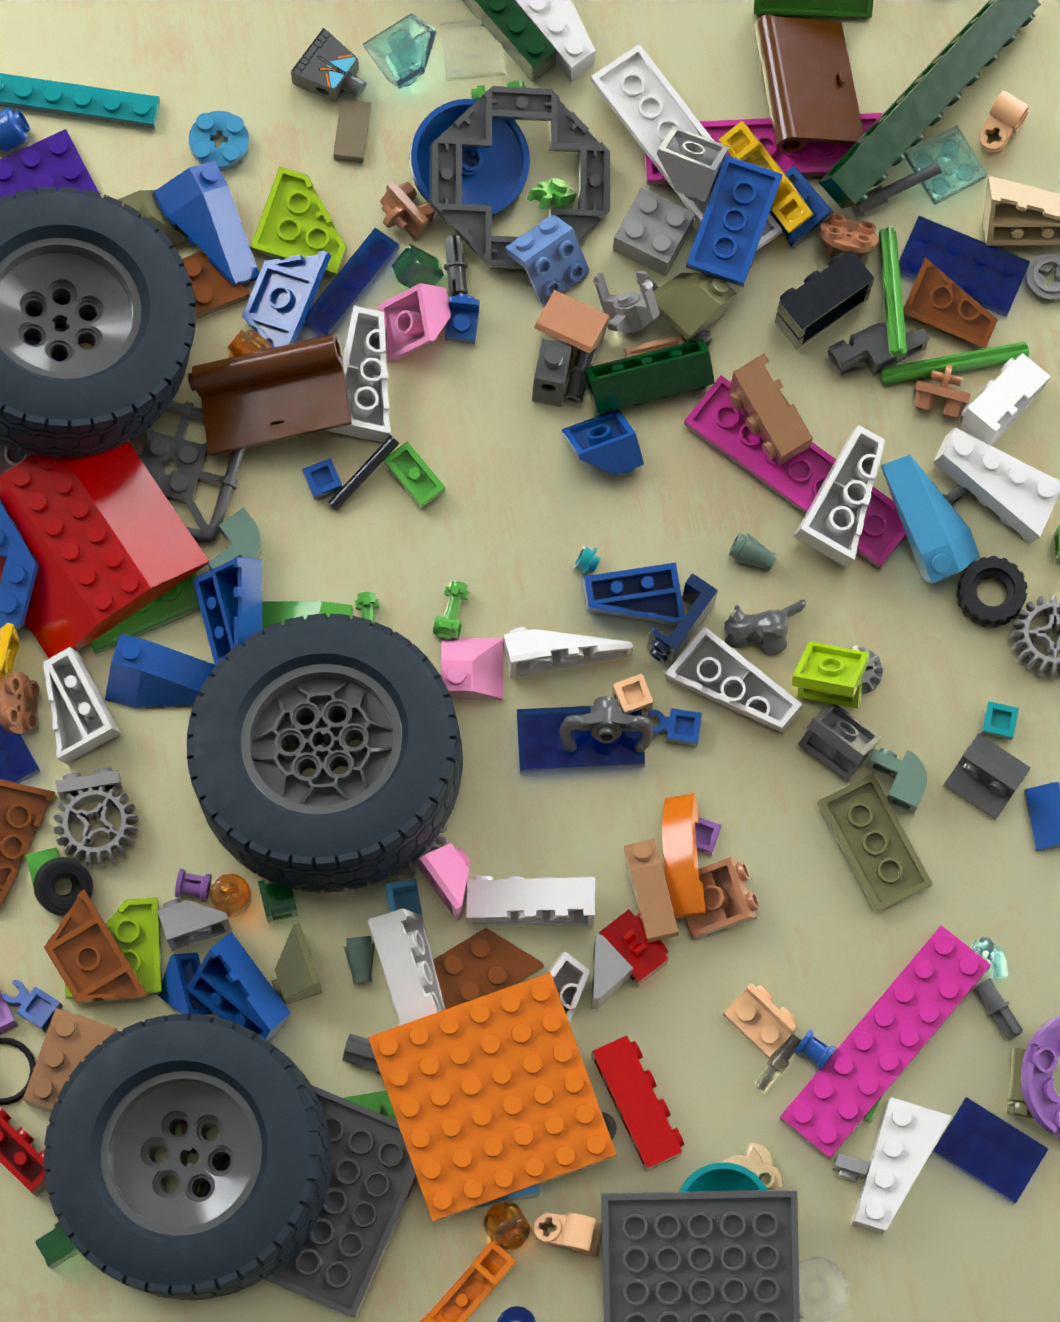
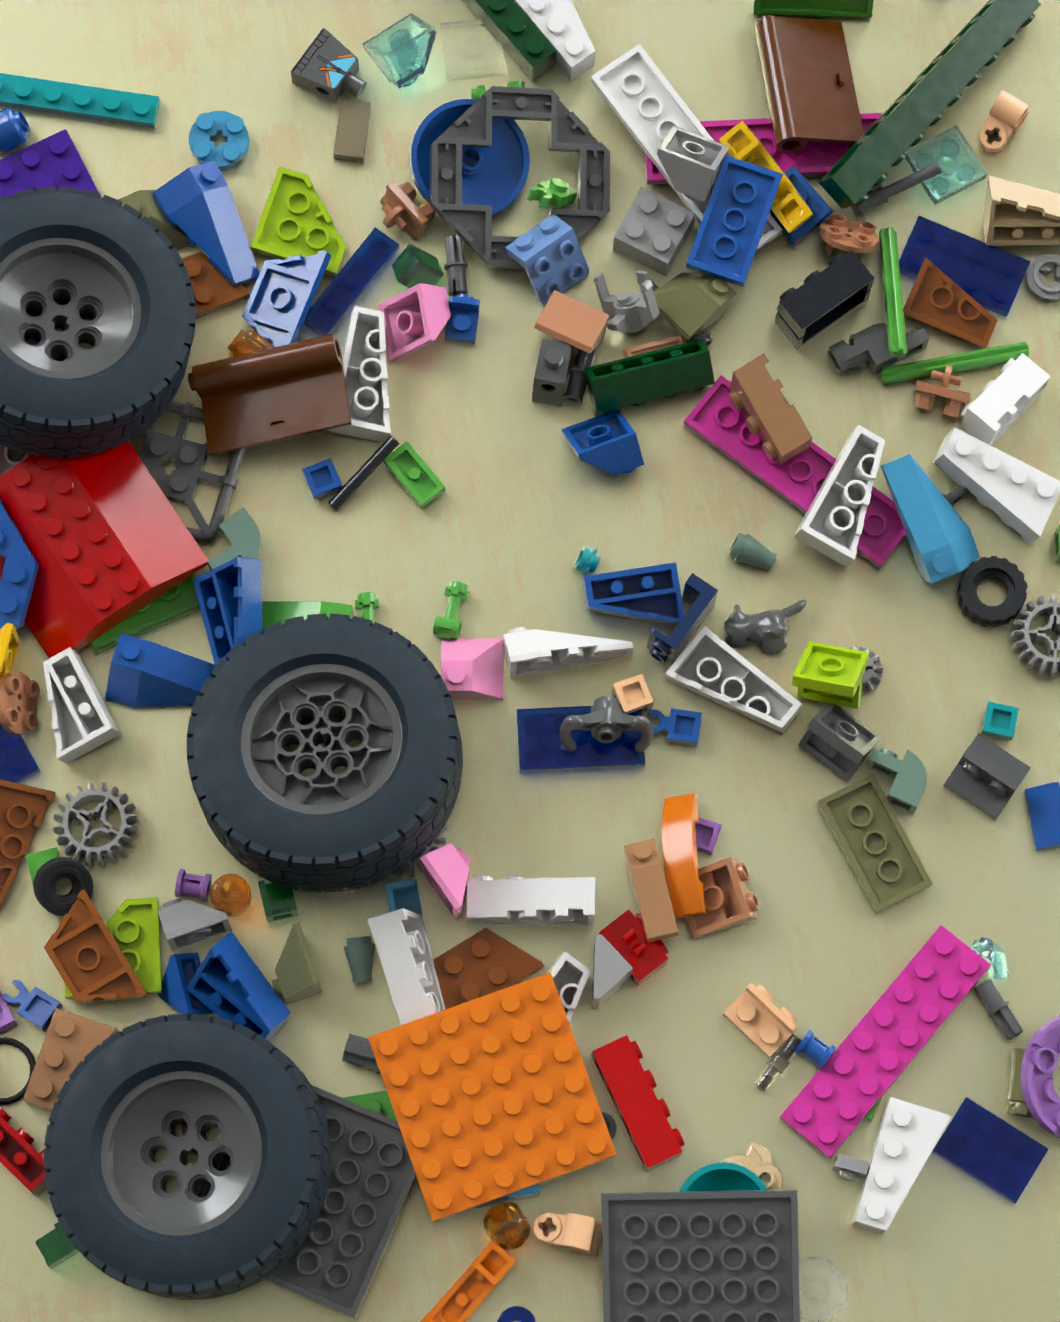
(74, 781): light grey plate -> none

